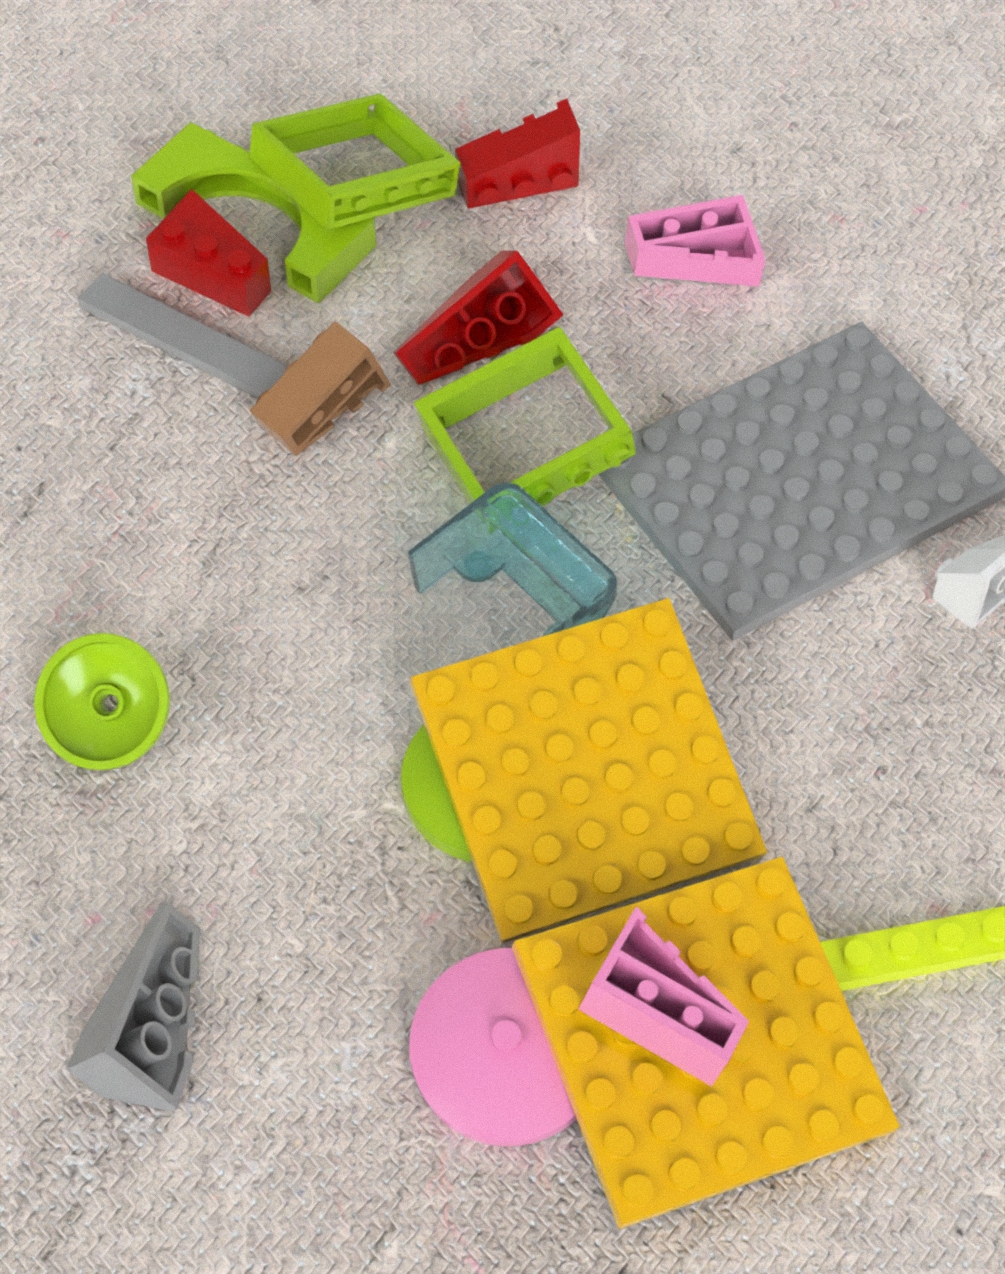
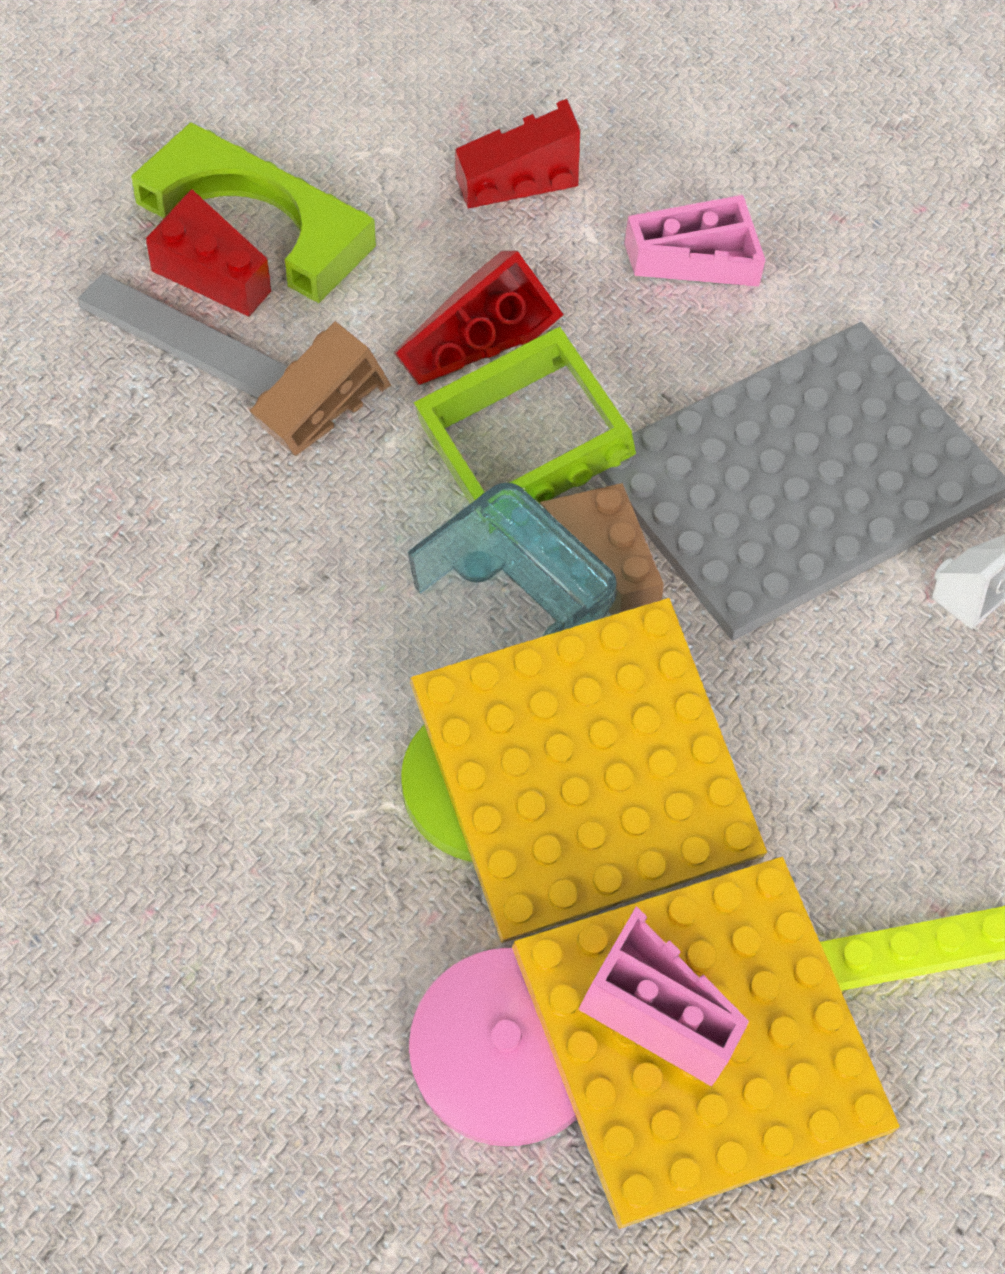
(73, 697): lime dish -> none
(140, 1028): light grey wedge -> none
(427, 178): lime window -> none
(611, 531): none -> medium nougat wedge

